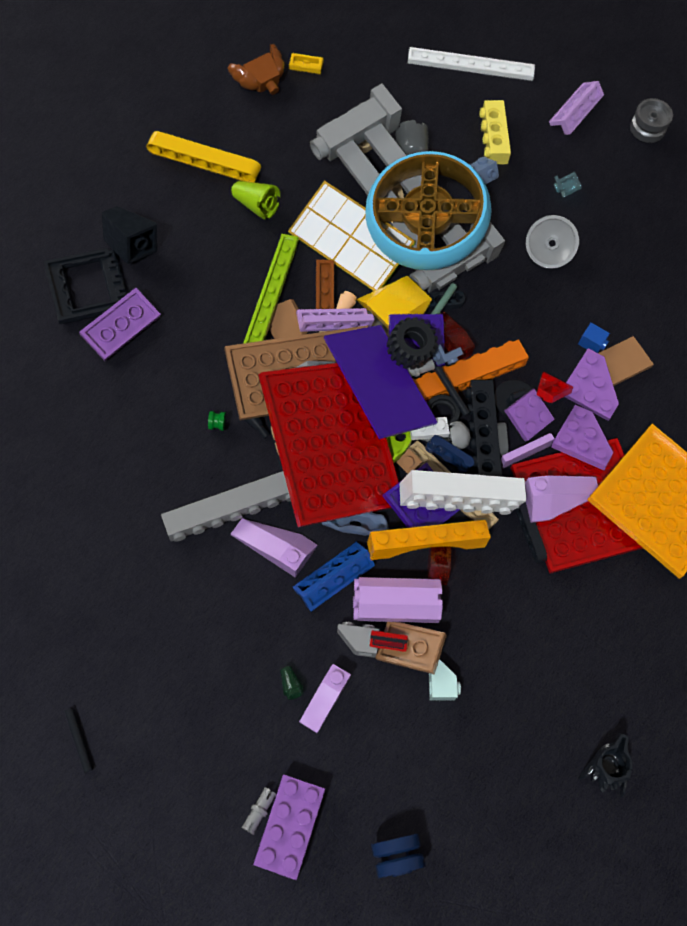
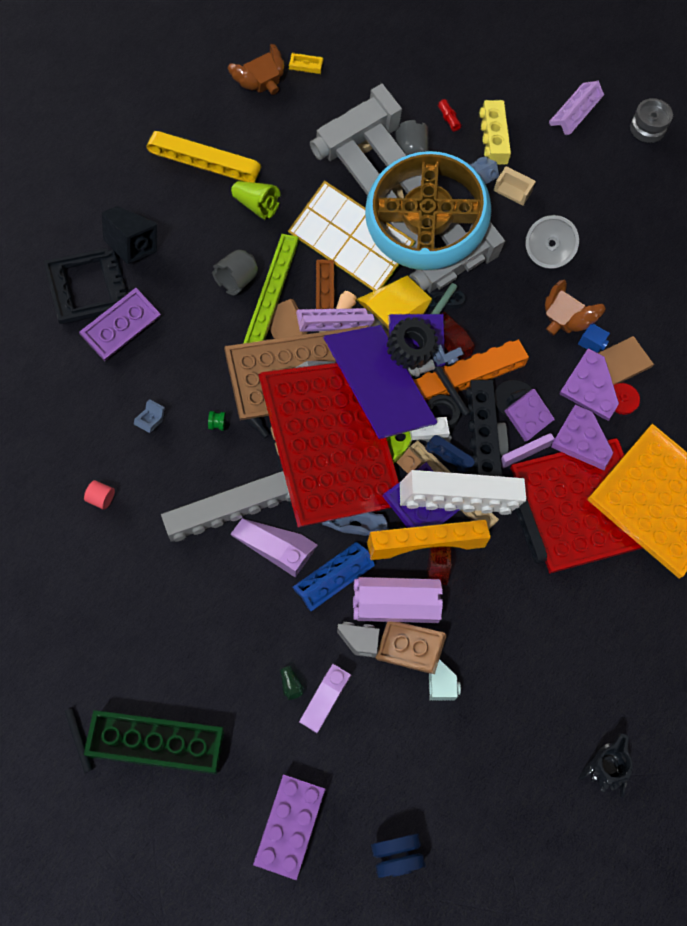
(99, 494): none -> coral piece
(150, 417): none -> sand blue bracket
(154, 742): none -> dark green brick
(235, 271): none -> dark grey cylinder
(259, 810): light grey pin -> none
(388, 641): sticker -> none
(449, 115): none -> red pin
(460, 435): light grey hair -> none
(471, 63): white tile -> none
(514, 185): none -> tan panel
(552, 389): red wing -> none
(556, 495): lavender wedge -> none
(567, 184): clear light blue bracket -> none
(569, 313): none -> dark orange torso
(627, 398): none -> red piece

